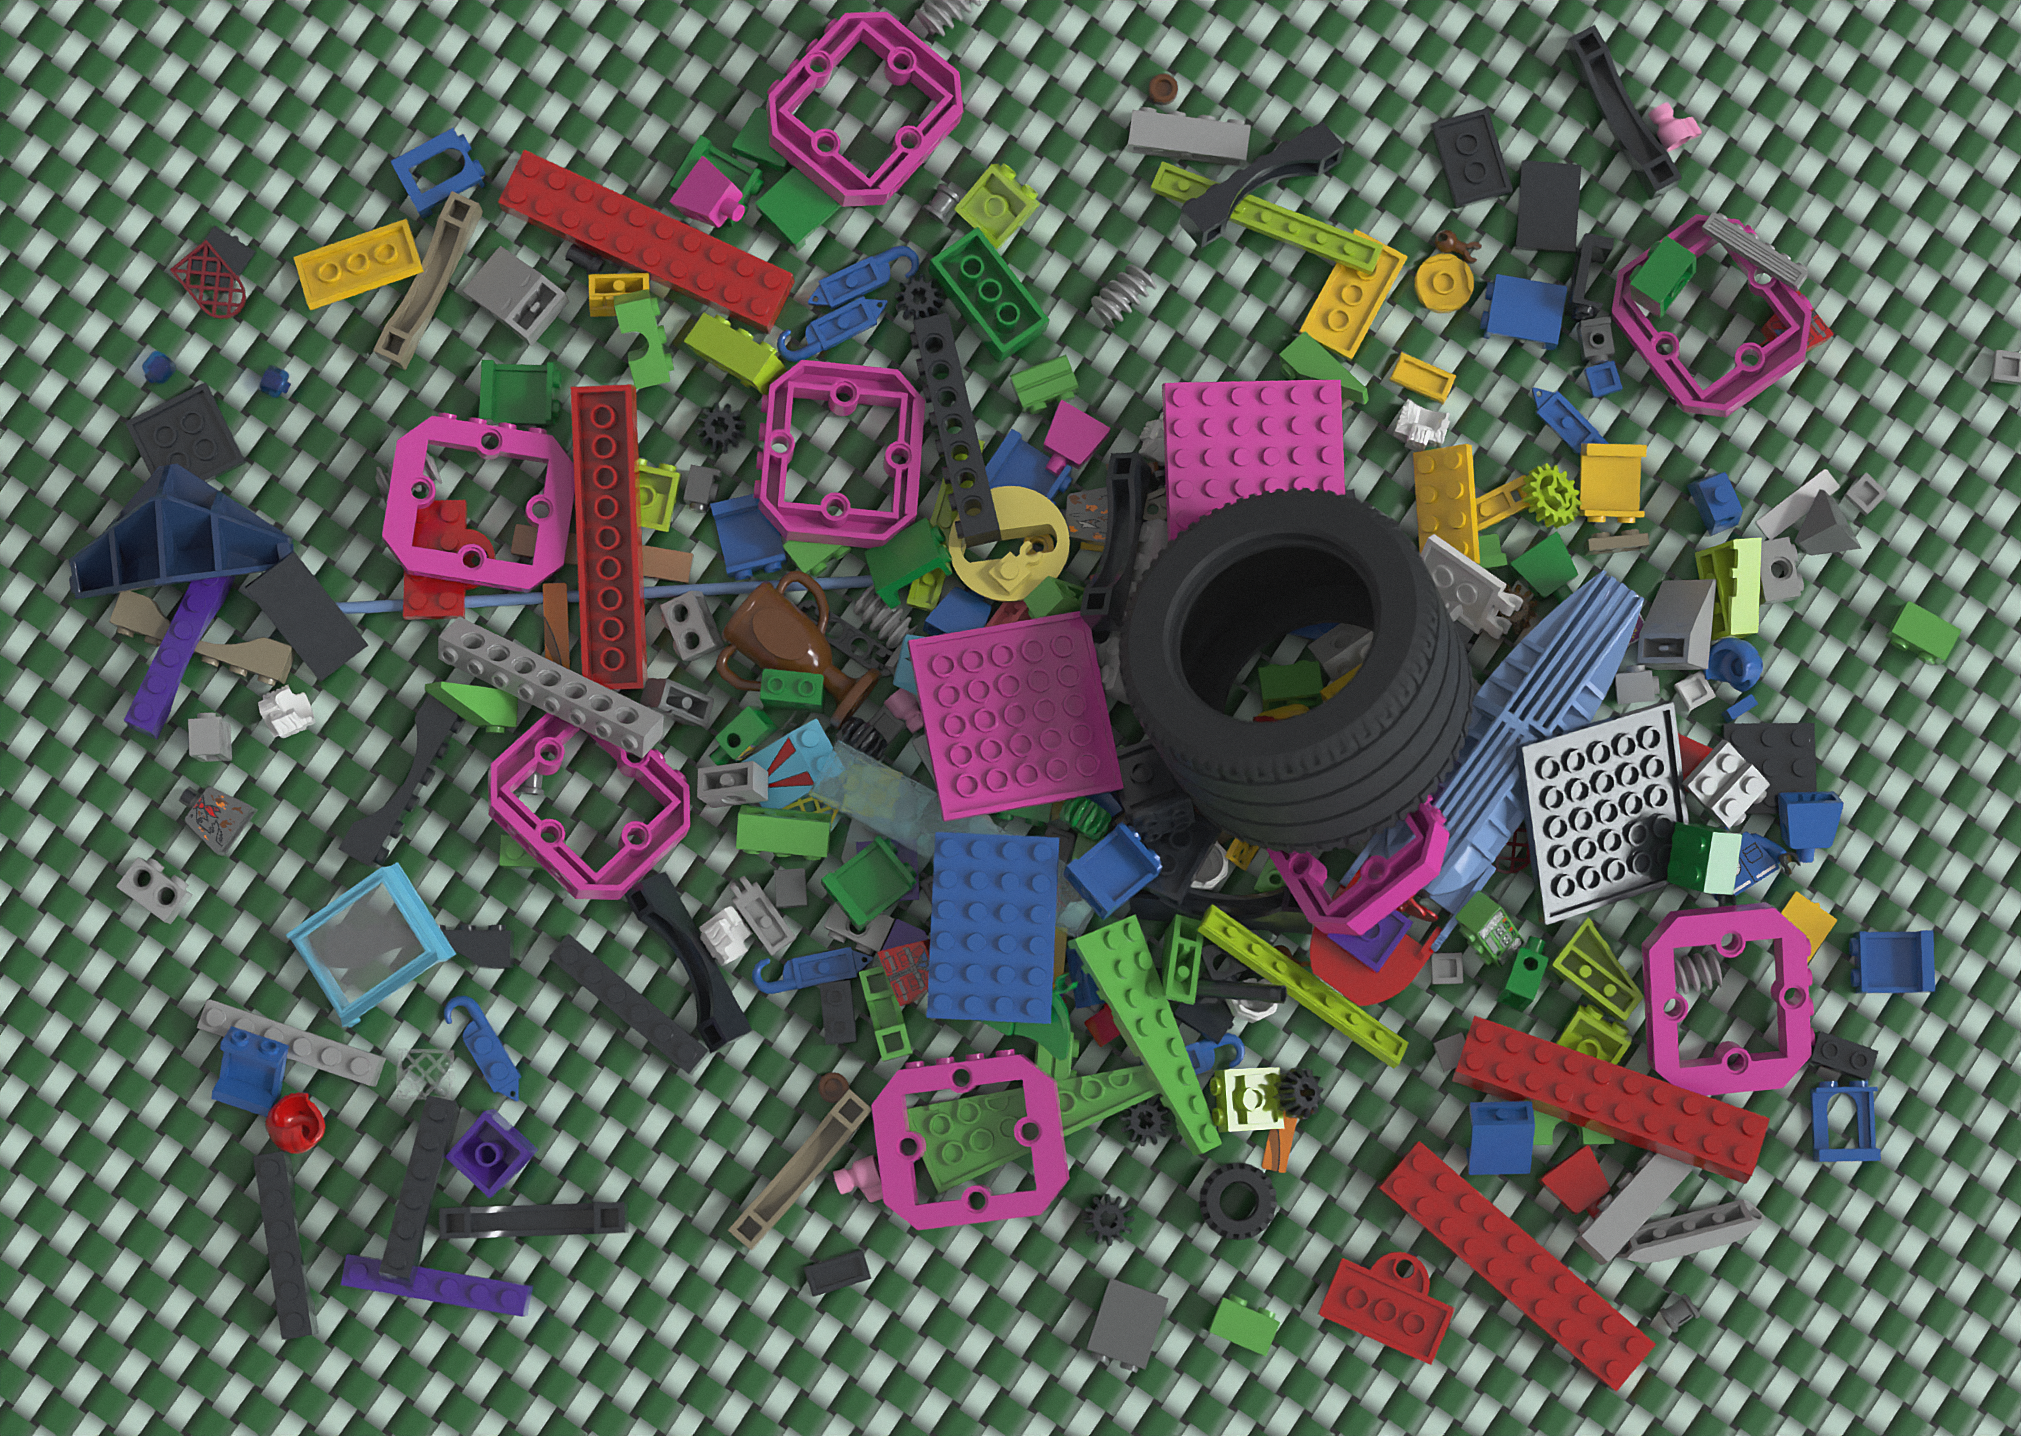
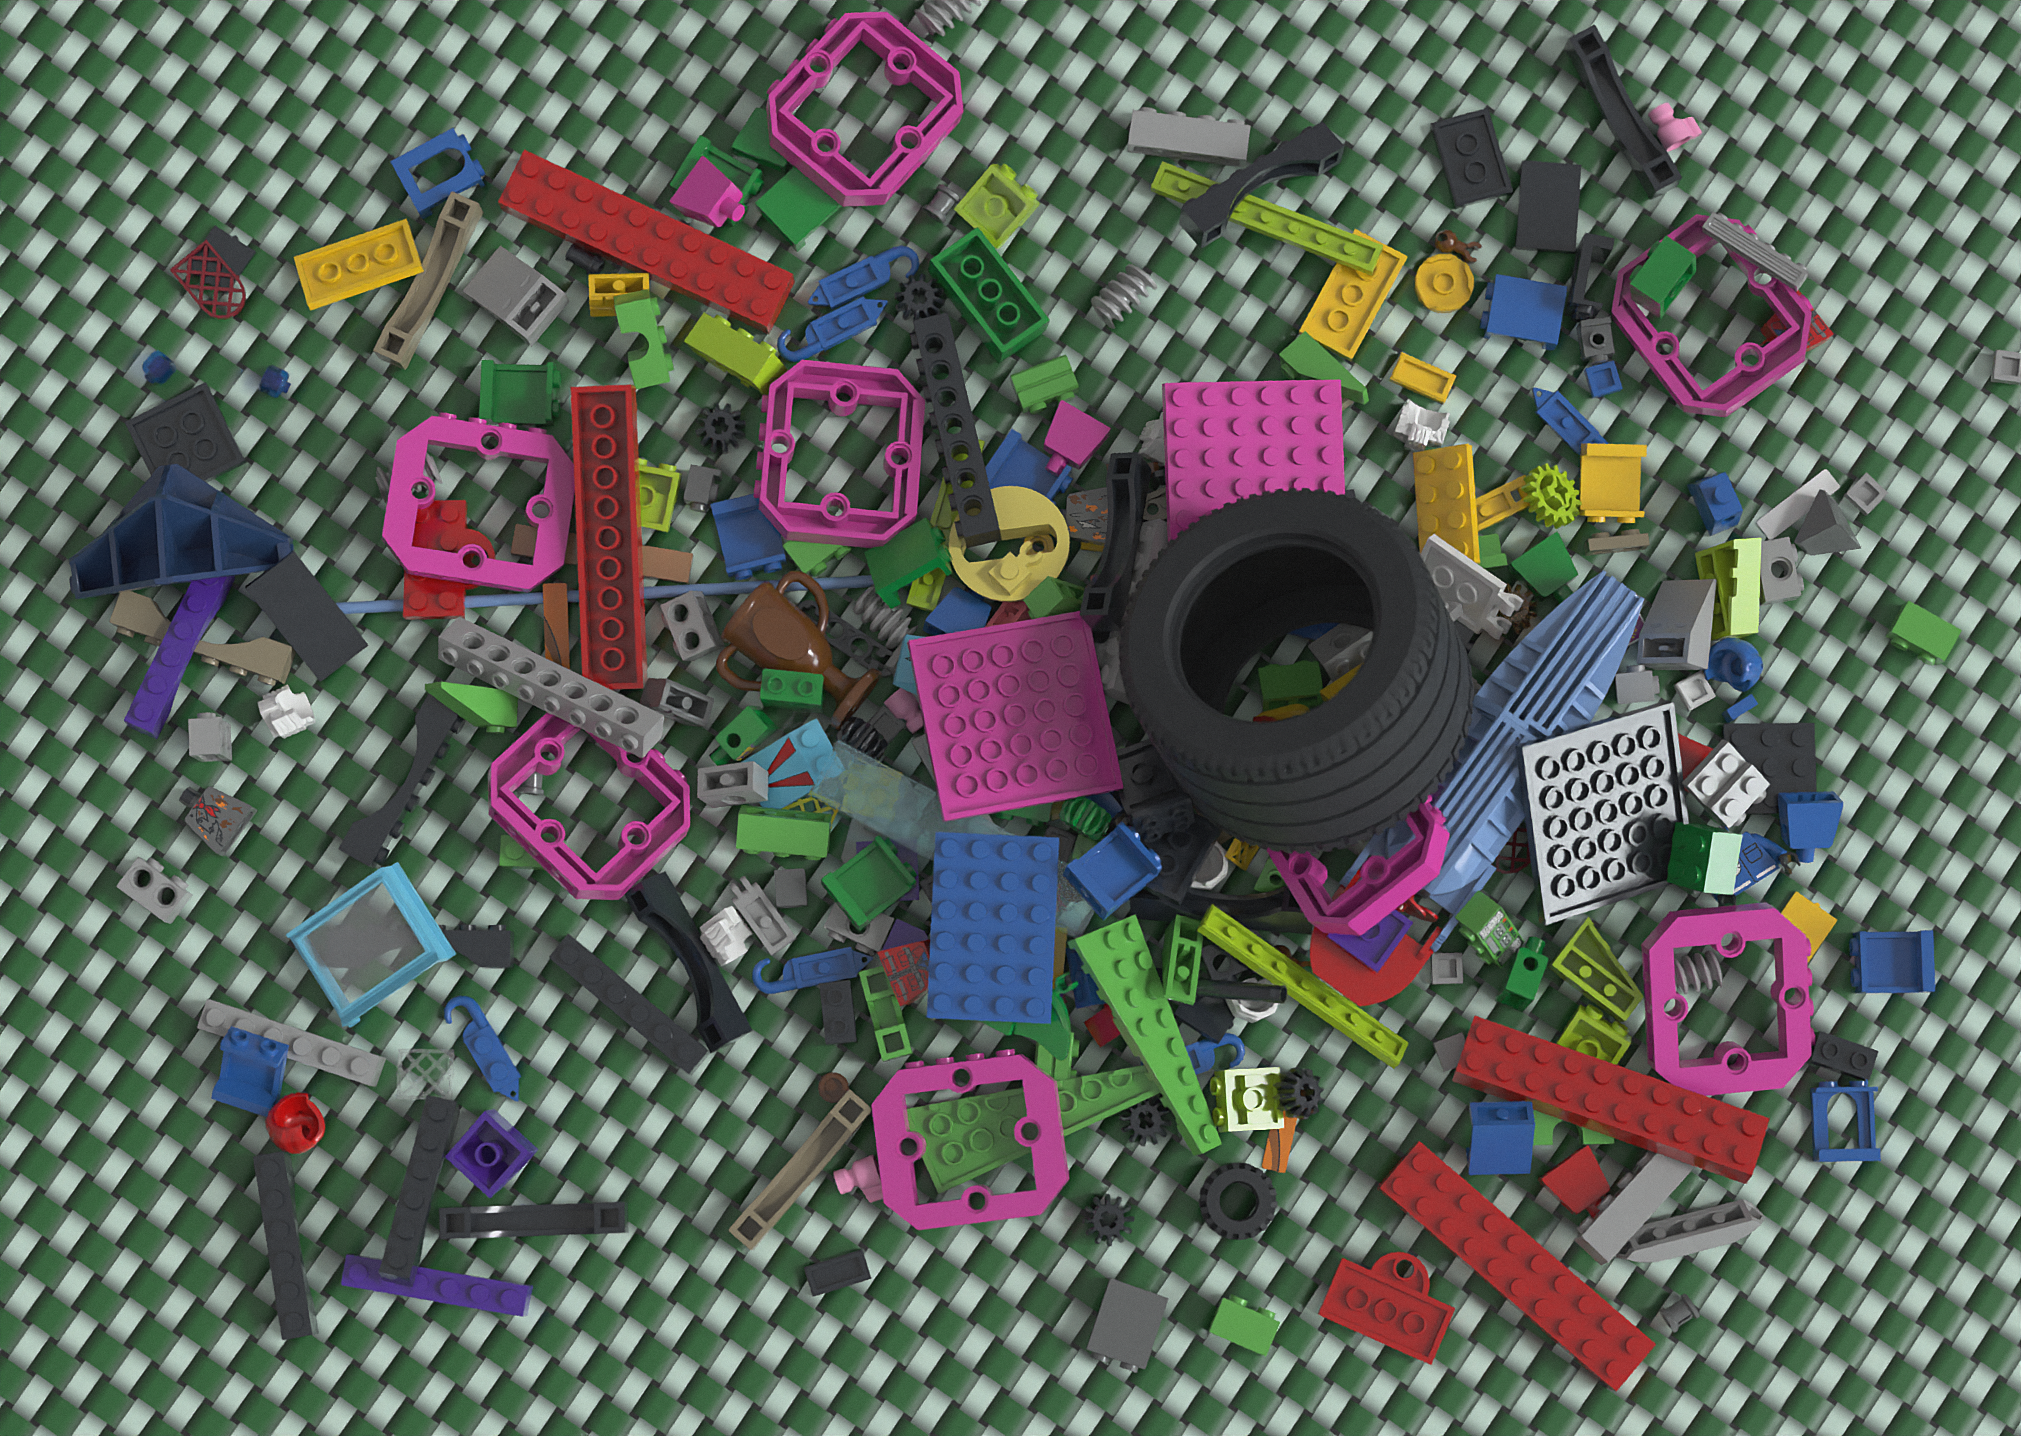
(1163, 89): reddish brown tile -> none

